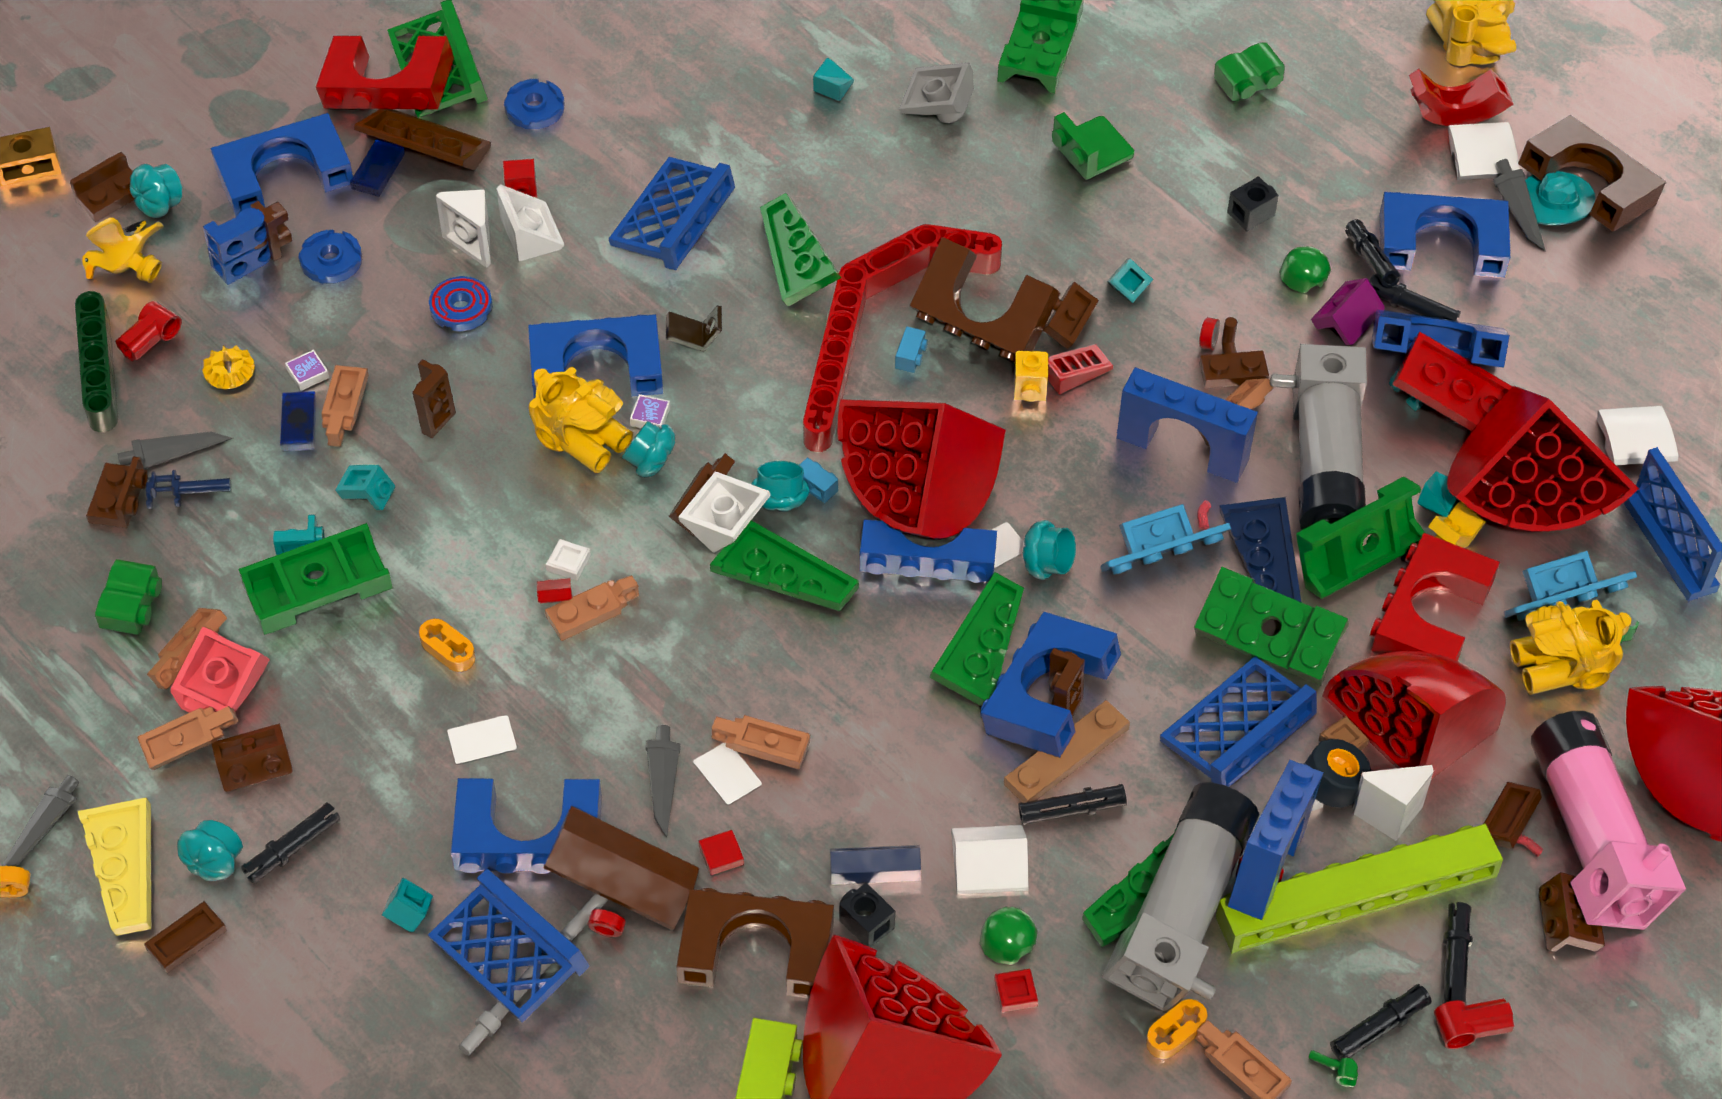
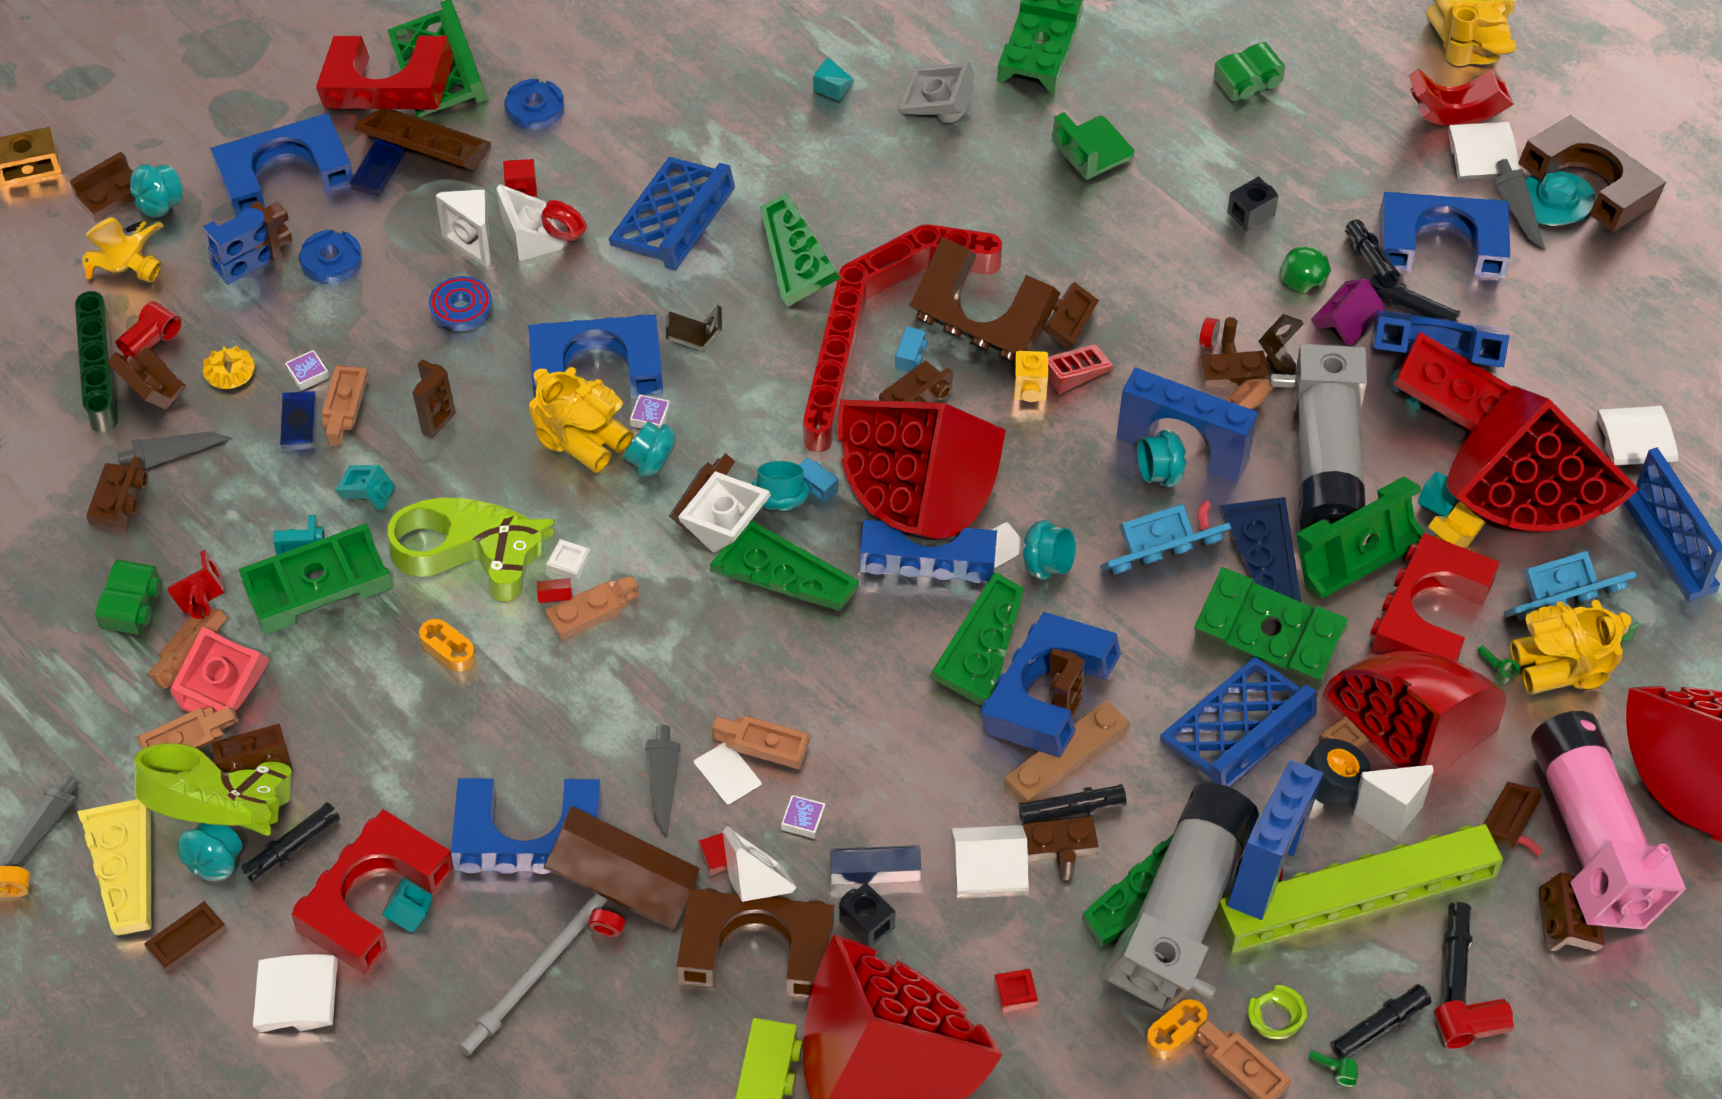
(149, 377): none -> reddish brown bracket
(184, 487): dark blue piece -> none
(192, 788): none -> lime animal
(198, 588): none -> red bracket
(295, 992): none -> white slope
(382, 847): none -> red arch
(474, 531): none -> lime animal
(481, 739): white sticker -> none
(523, 919): blue fence -> none
(568, 216): none -> red piece
(752, 870): none -> white slope
(803, 816): none -> tile
(920, 385): none -> reddish brown bracket
(1008, 935): green hair -> none
(1061, 841): none -> reddish brown plate
(1130, 280): teal slope -> none
(1162, 458): none -> teal piece
(1274, 344): none -> dark brown bracket
(1286, 998): none -> lime piece
(1507, 665): none -> green hand

